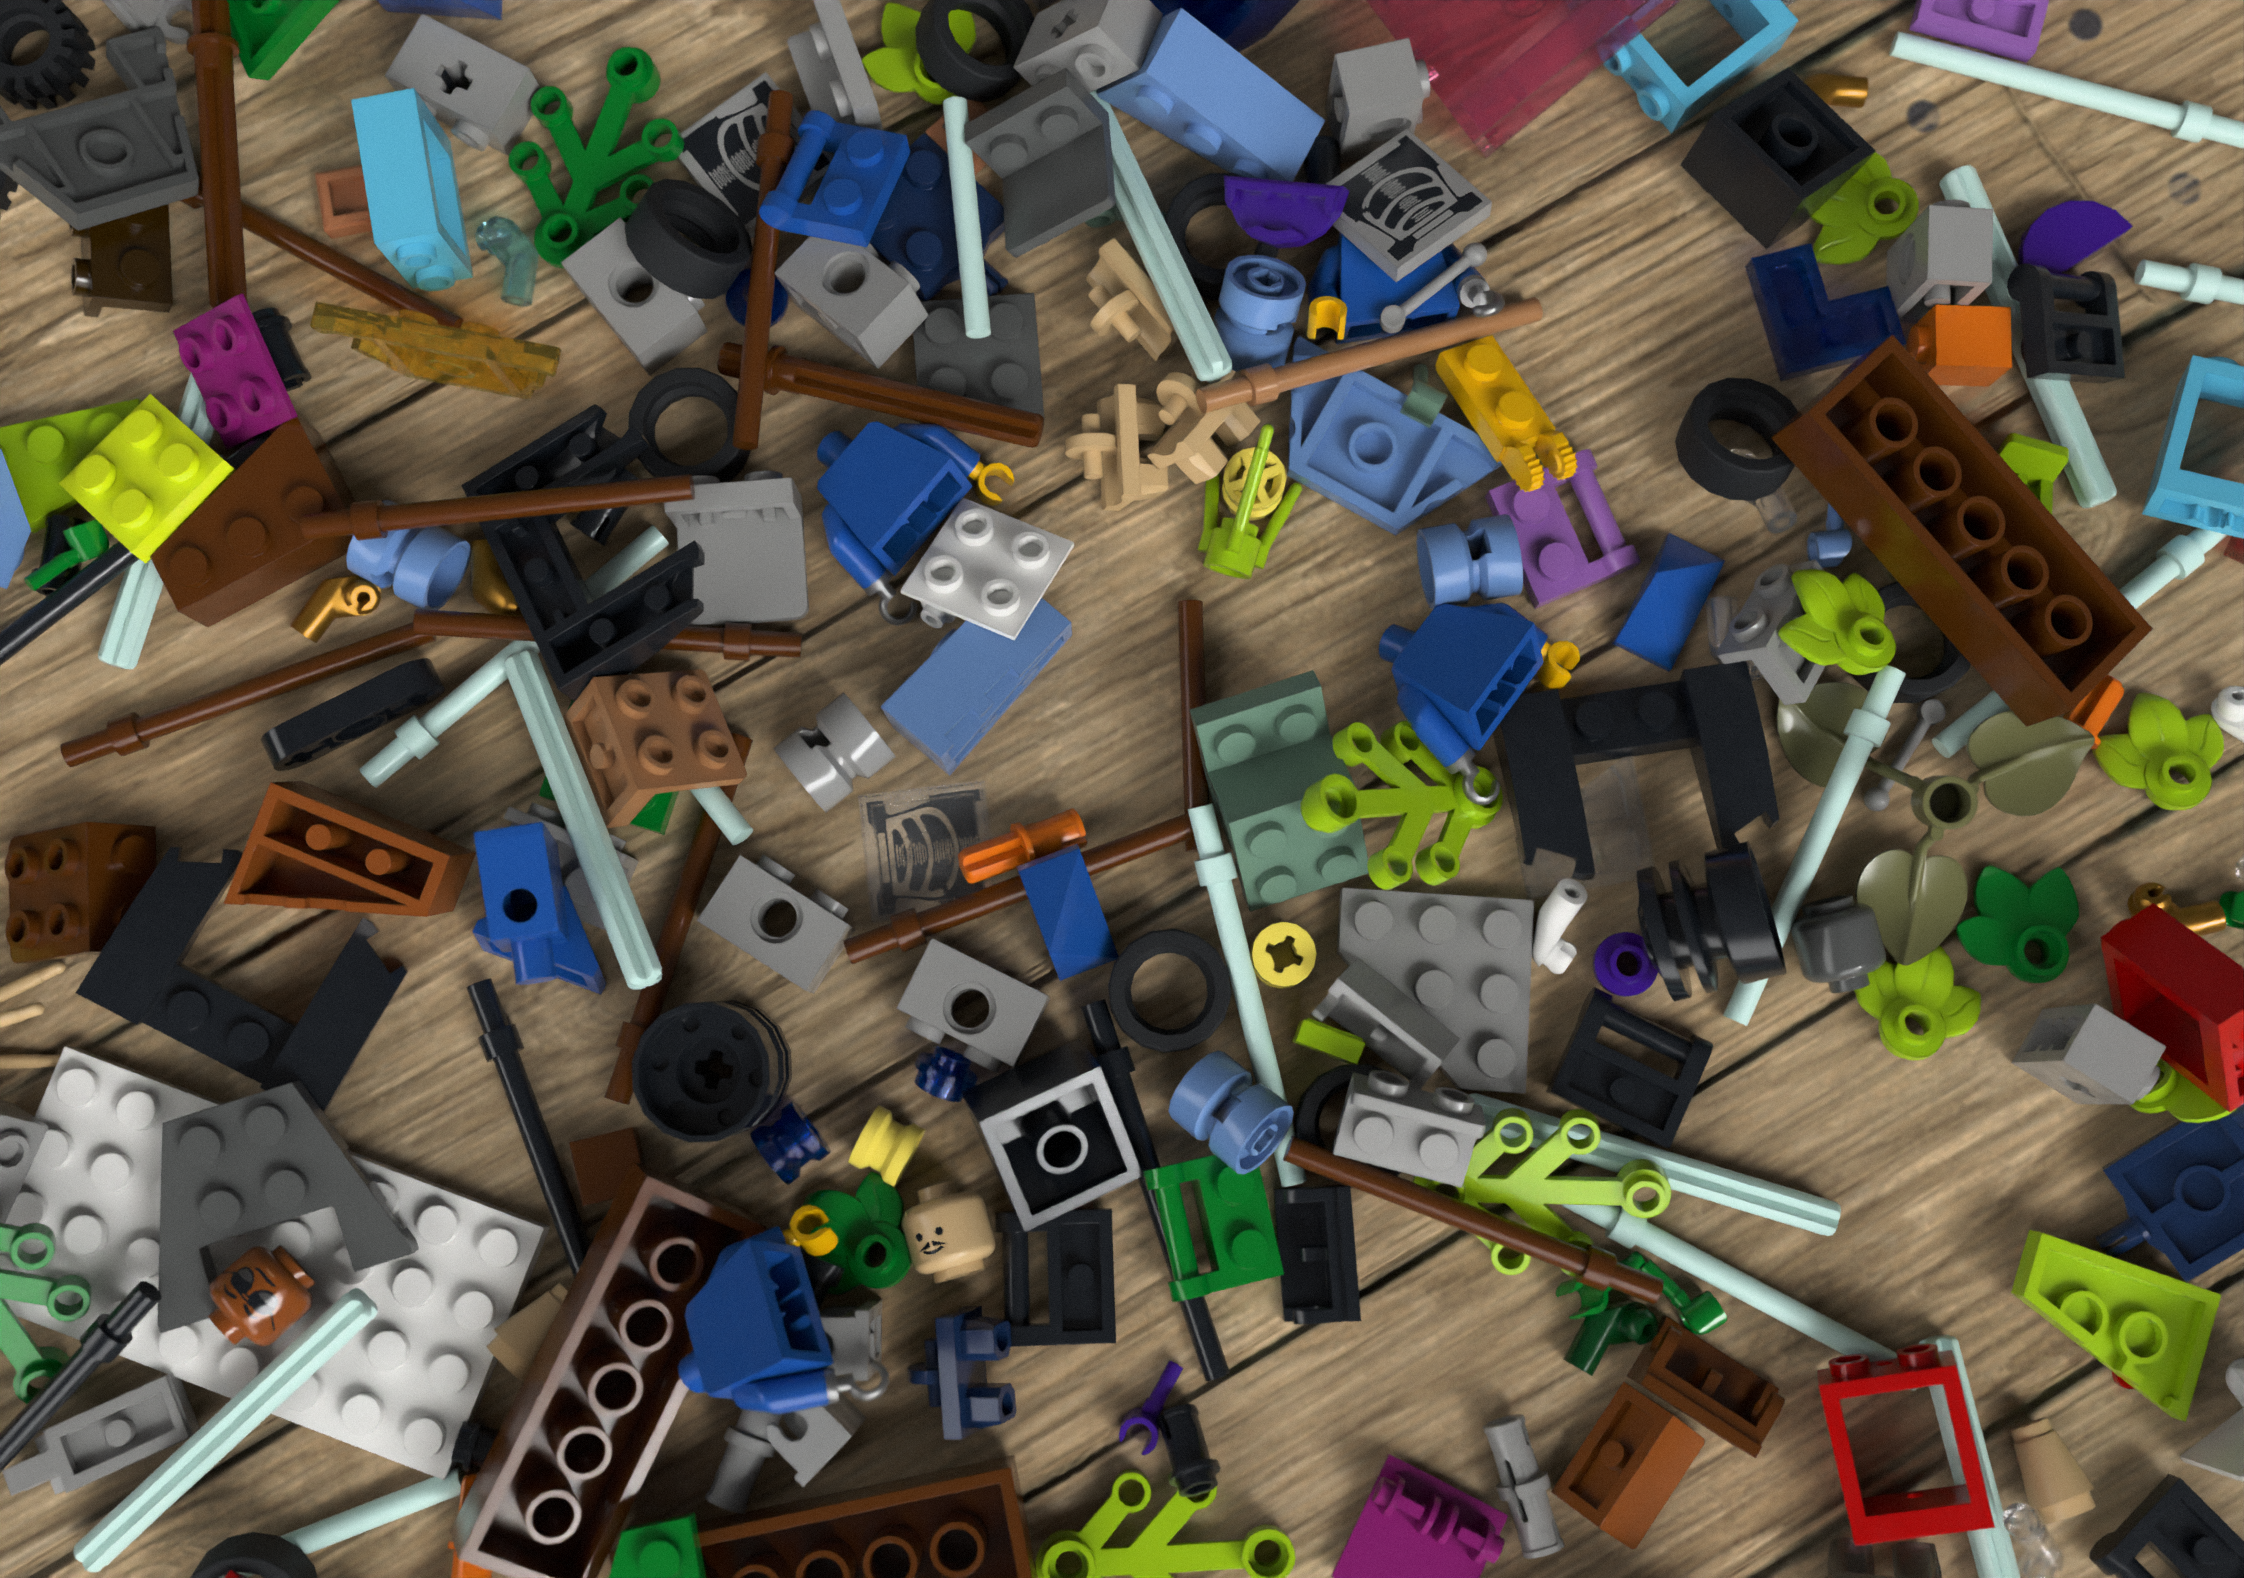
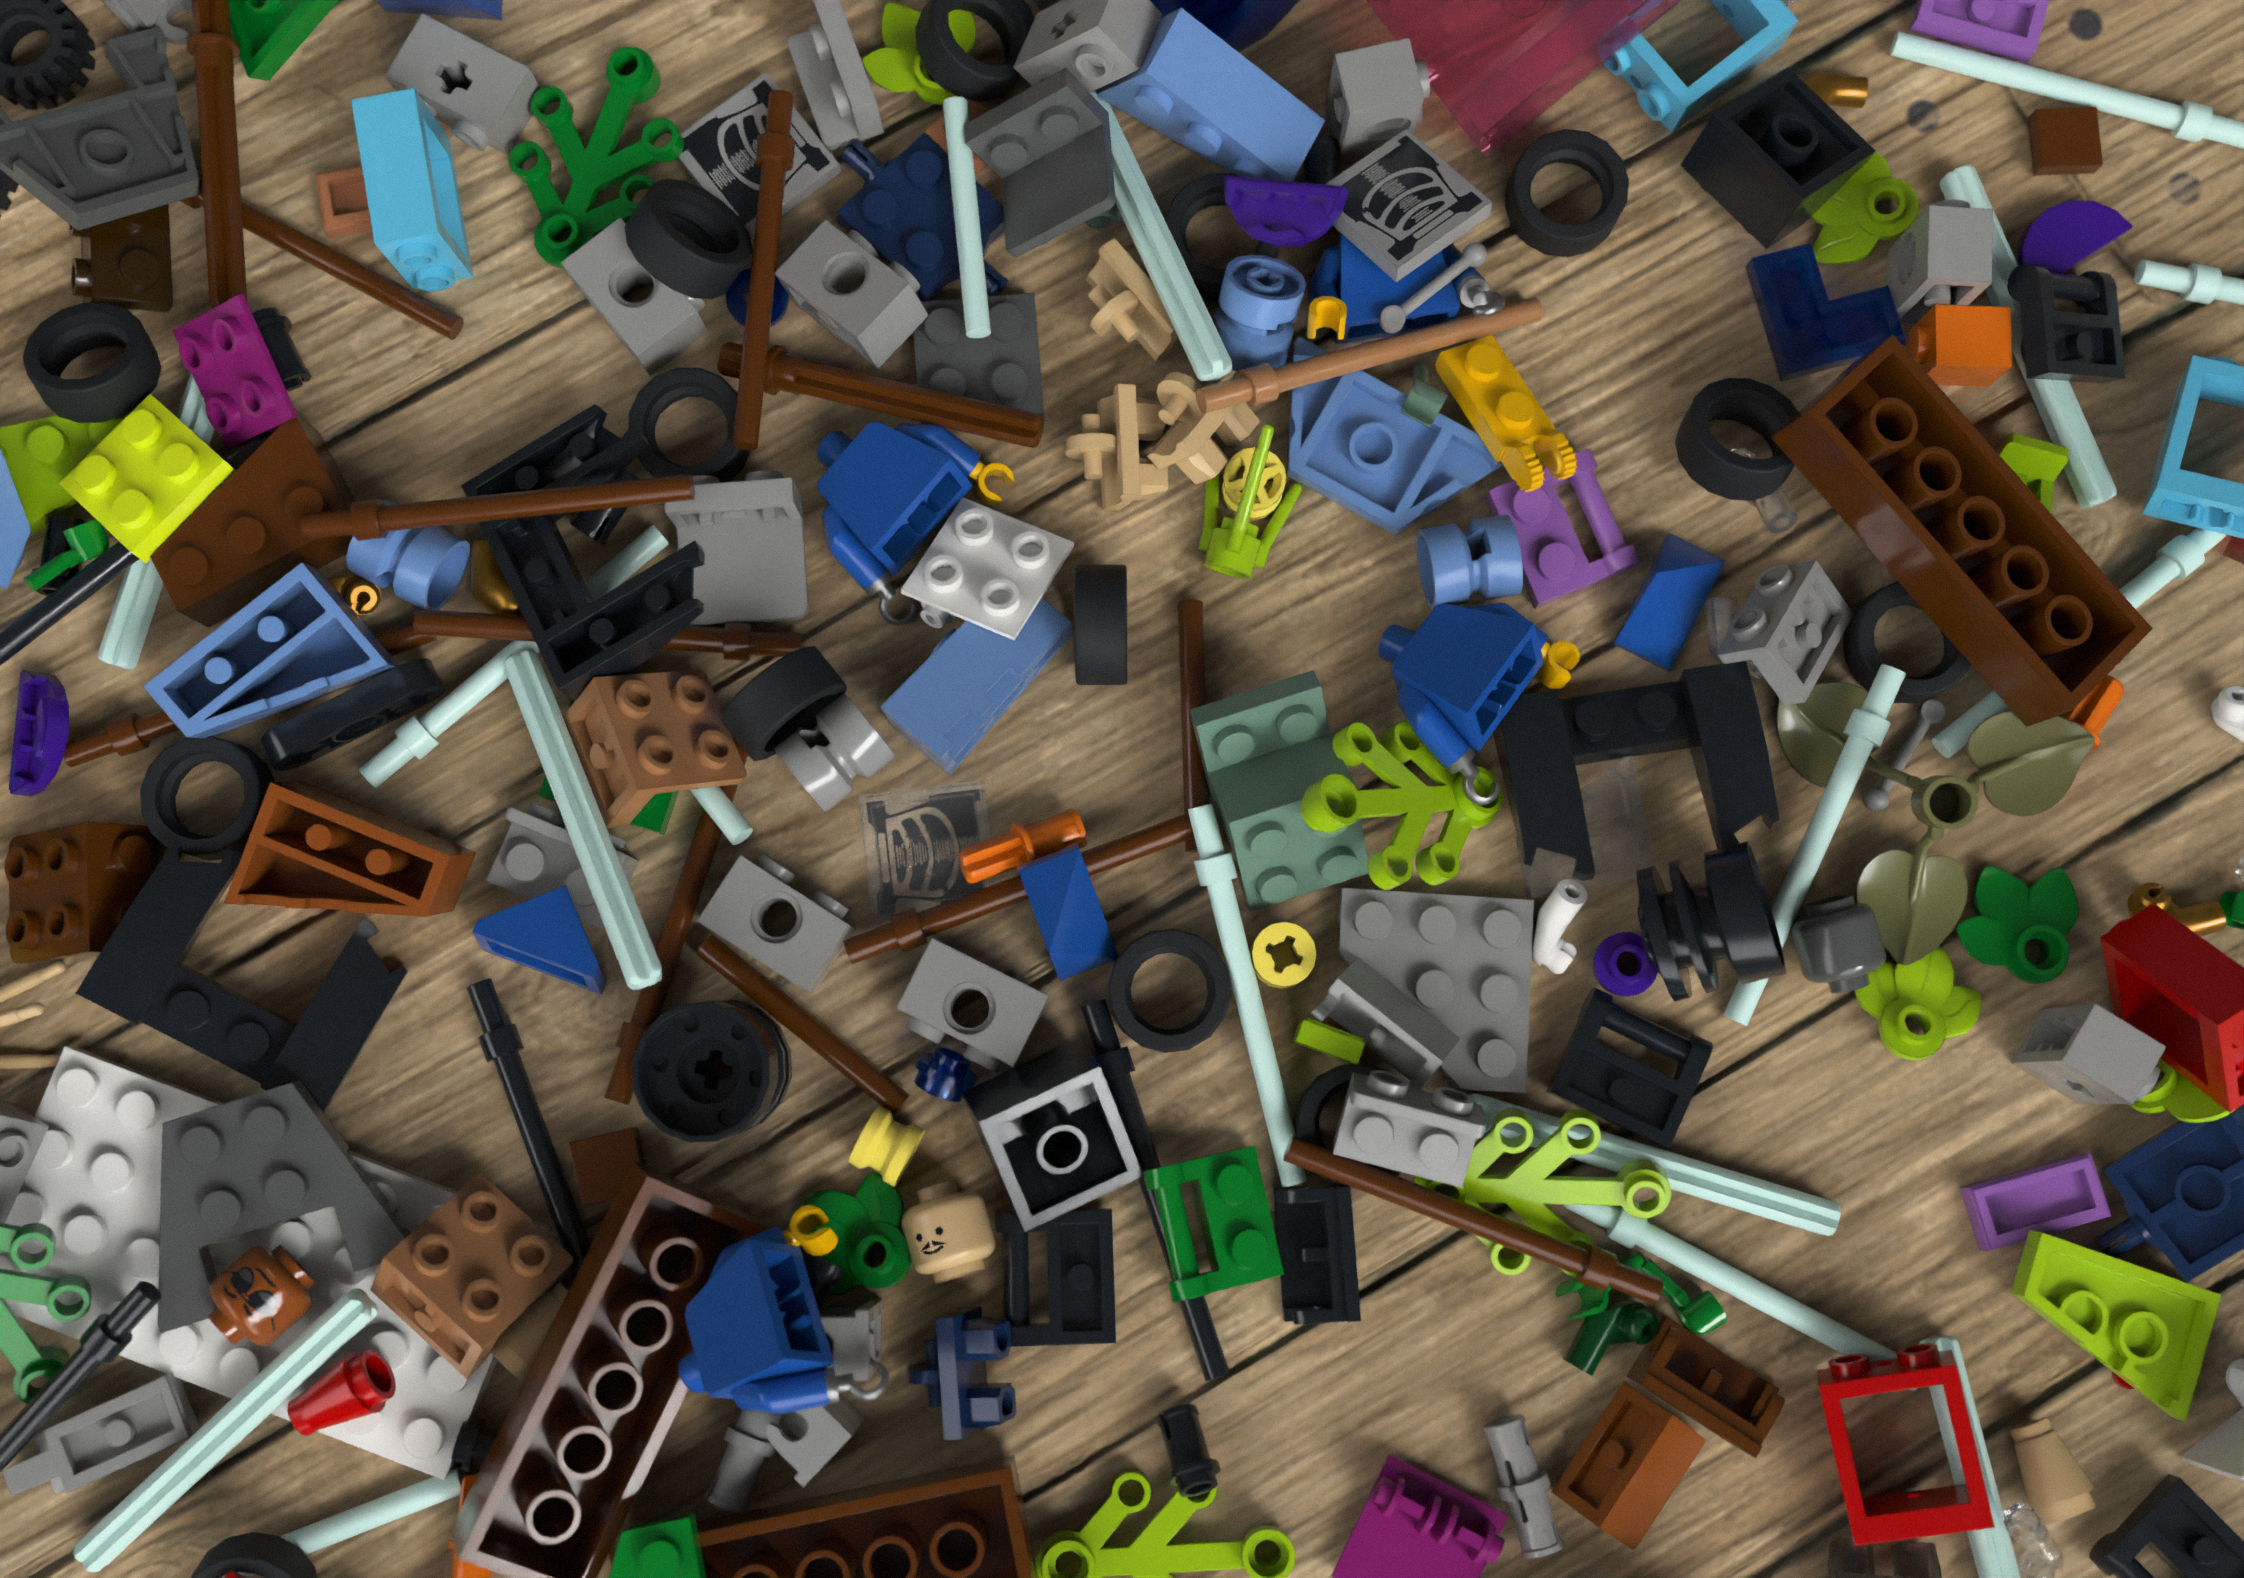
(38, 733): none -> dark purple tile
(80, 330): none -> black tyre
(163, 781): none -> black tyre
(270, 657): none -> medium blue wedge
(347, 1391): none -> red cone
(442, 354): clear yellow wing -> none
(469, 1273): none -> medium nougat bracket
(516, 253): clear light blue arm -> none
(519, 870): blue torso -> none
(781, 701): none -> black tyre
(790, 1143): clear blue wheel -> none
(802, 1024): none -> reddish brown bar
(853, 188): blue plate -> none
(1100, 624): none -> black tyre
(1152, 1407): dark purple hand -> none
(1239, 1118): medium blue wheel -> none
(1587, 153): none -> black tyre
(1831, 545): medium blue hand -> none
(1840, 623): lime plate -> none
(2035, 1199): none -> medium lavender tile
(2065, 141): none -> reddish brown tile
(2163, 742): lime plate -> none

